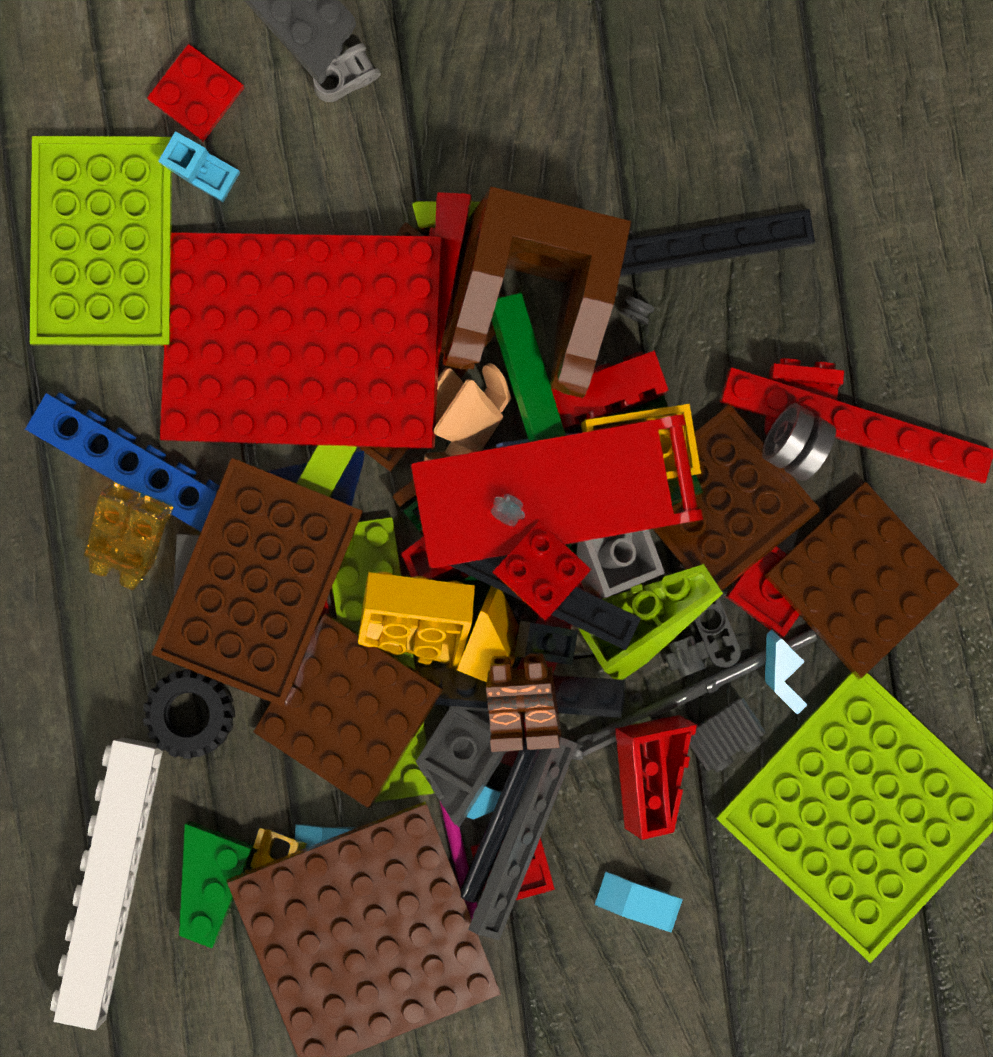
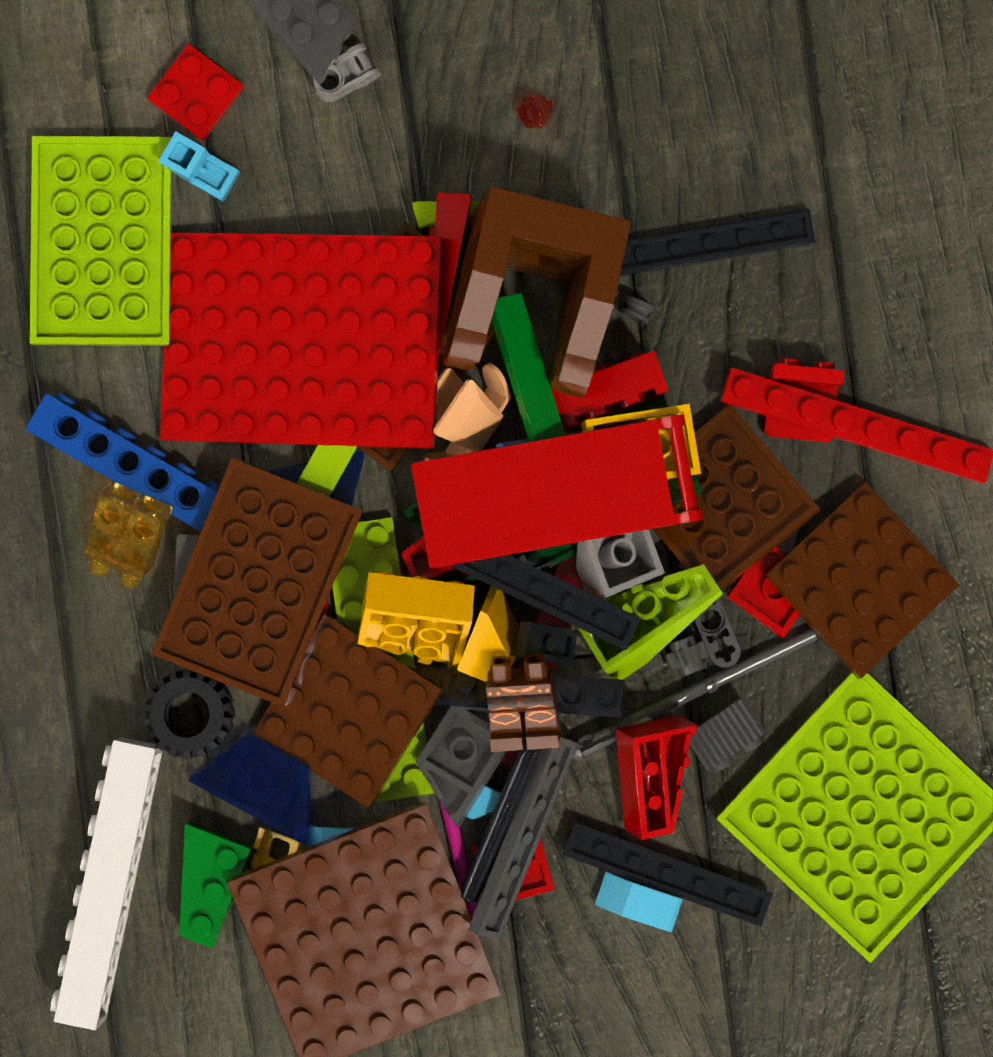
(262, 784): none -> clear blue wing
(405, 494): reddish brown tile -> none
(508, 510): clear light blue plate -> none
(534, 111): none -> clear red plate
(542, 571): red hinge -> none
(667, 874): none -> black plate
(780, 665): slope -> none
(799, 442): flat silver wheel -> none

